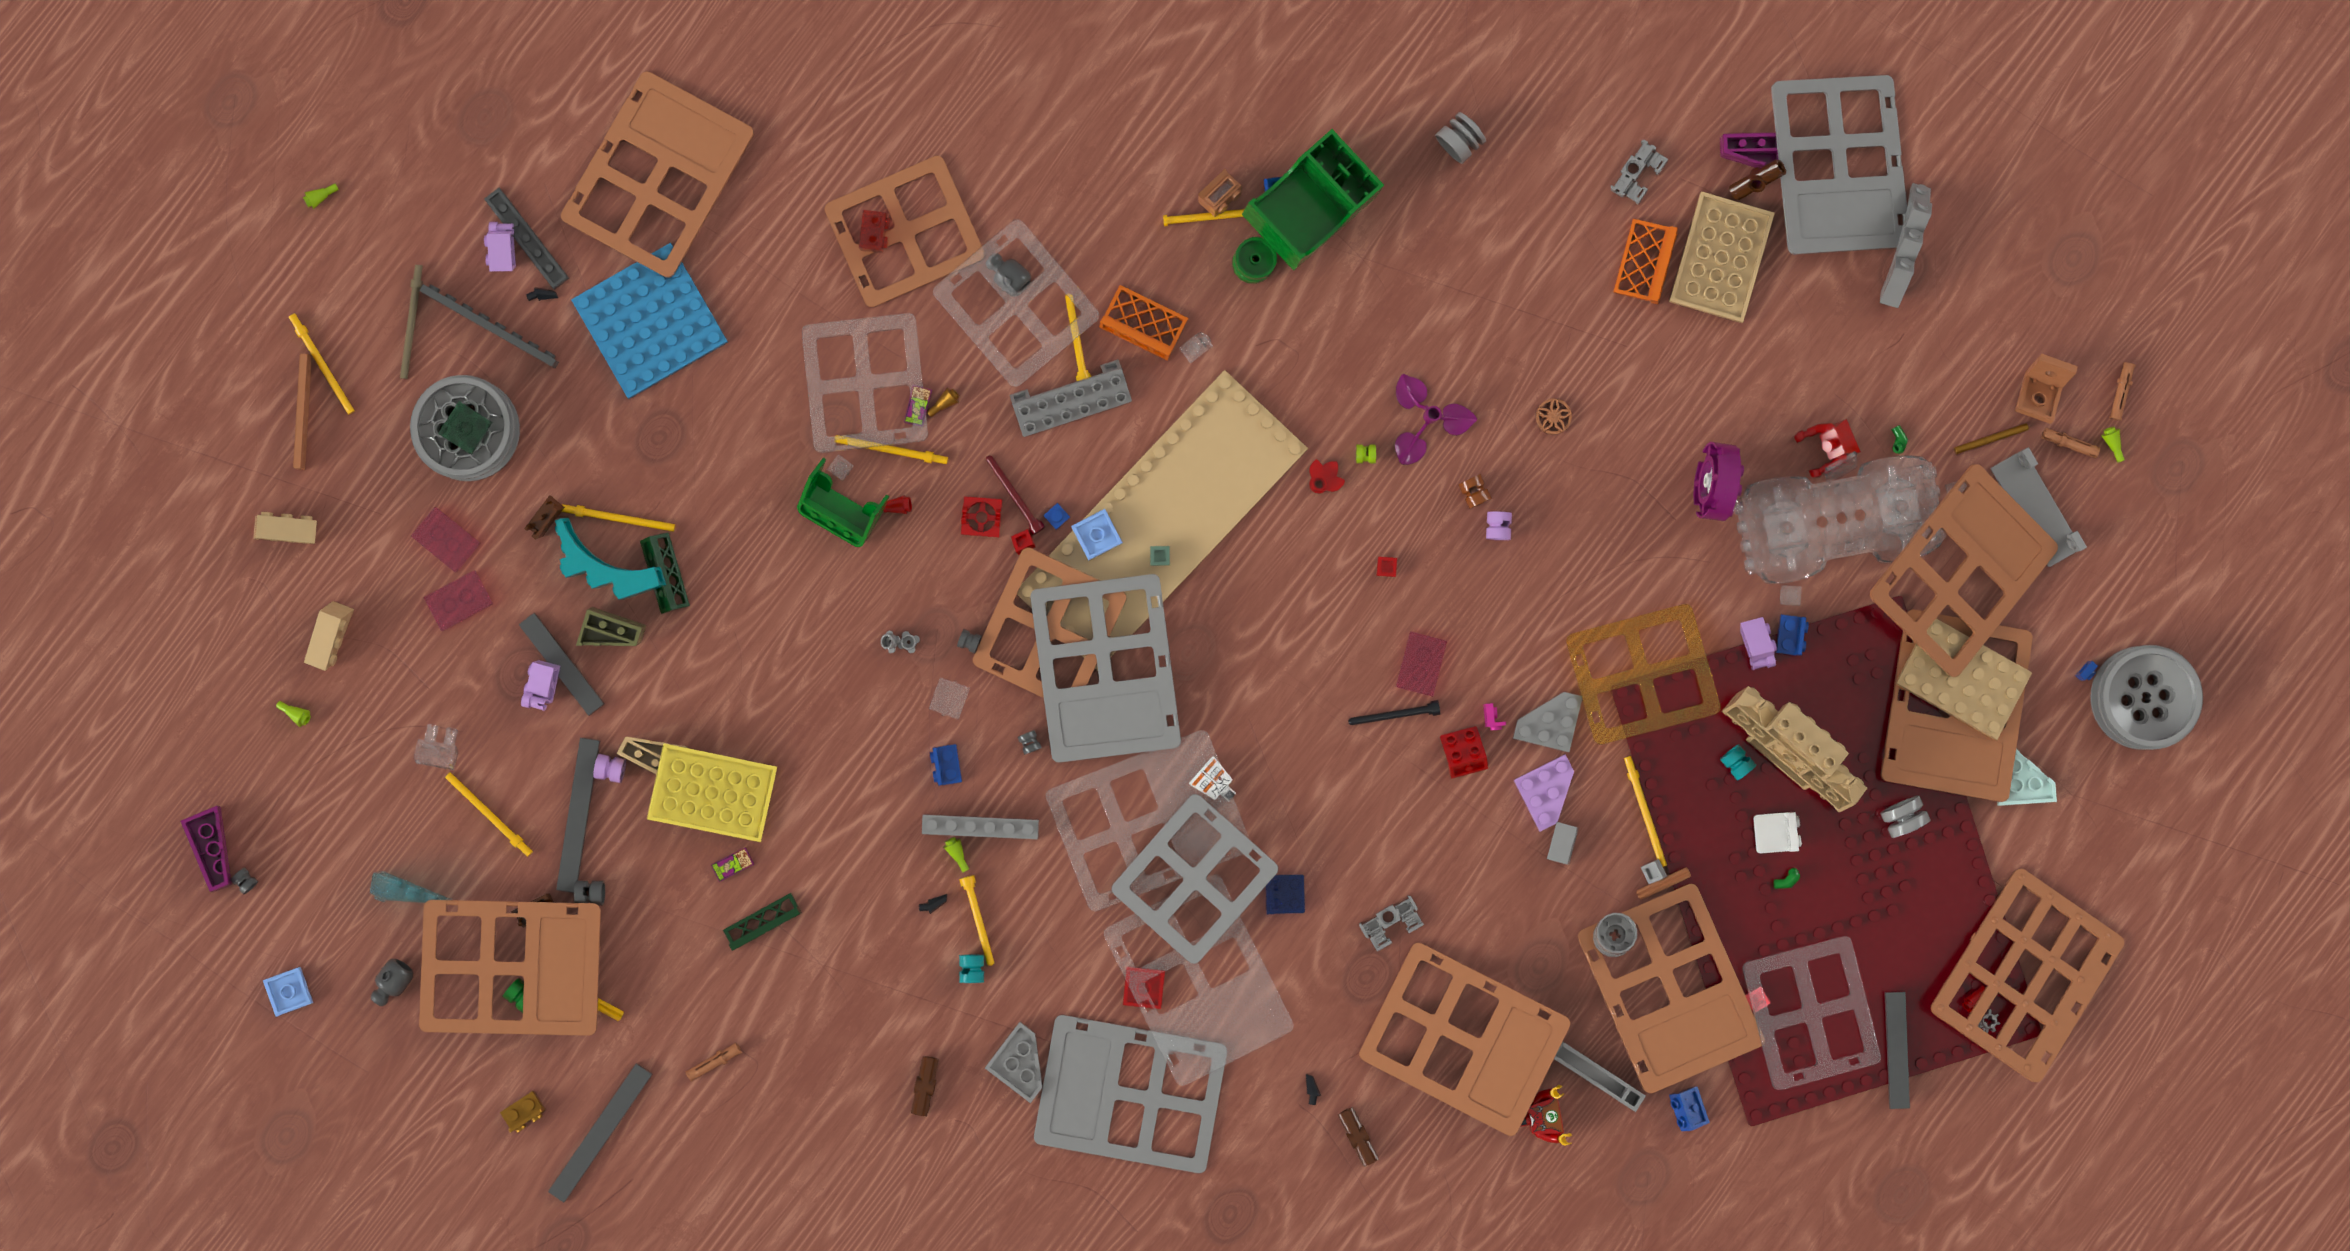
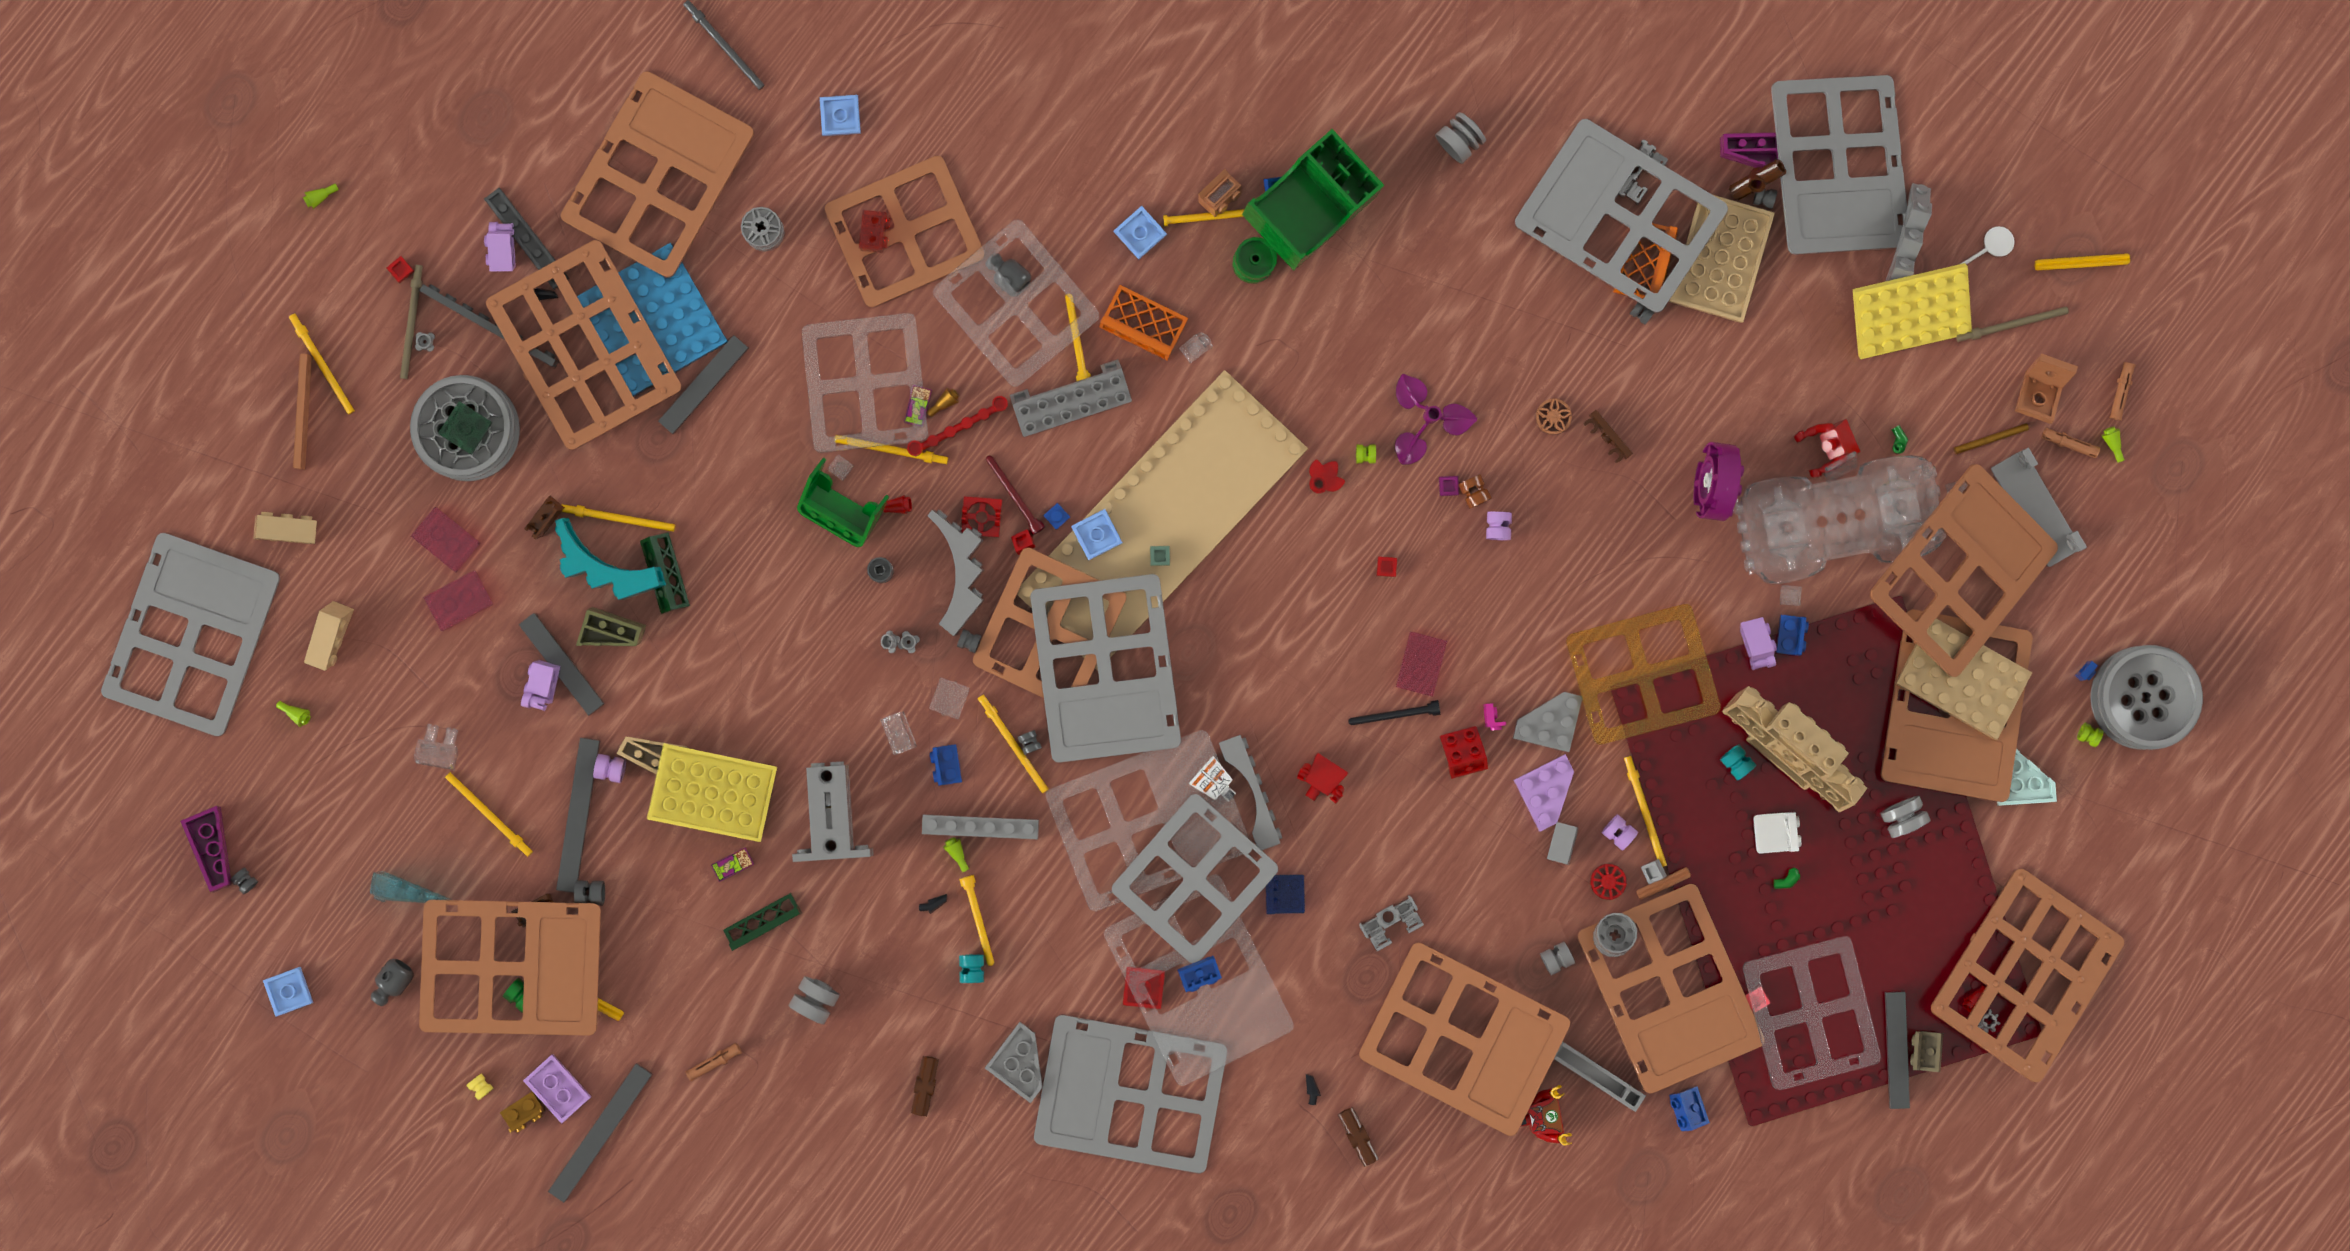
(207, 591): none -> light grey door
(400, 269): none -> red plate
(420, 337): none -> light grey plate
(480, 1086): none -> light yellow wheel
(557, 1088): none -> lavender plate
(621, 304): none -> nougat door
(699, 17): none -> dark grey bar
(703, 384): none -> dark grey tile
(765, 239): none -> light grey wheel
(816, 995): none -> light grey wheel
(830, 815): none -> light grey brick
(840, 115): none -> light blue plate
(880, 570): none -> dark grey wheel
(898, 733): none -> clear hinge
(963, 545): none -> light grey arch
(991, 712): none -> yellow bar
(999, 404): none -> red bar
(1140, 232): none -> light blue plate
(1199, 974): none -> blue bracket
(1235, 754): none -> light grey arch
(1323, 777): none -> red torso
(1448, 486): none -> magenta tile
(1557, 958): none -> light grey wheel
(1583, 189): none -> light grey door
(1608, 881): none -> red wheel
(1609, 436): none -> reddish brown plate
(1626, 835): none -> lavender wheel
(1645, 315): none -> dark grey wheel
(1767, 197): none -> dark grey wheel
(1912, 311): none -> light yellow plate
(1927, 1051): none -> dark tan bracket
(1976, 333): none -> dark tan bar
(1997, 242): none -> white piece
(2080, 262): none -> yellow axle
(2090, 734): none -> lime wheel

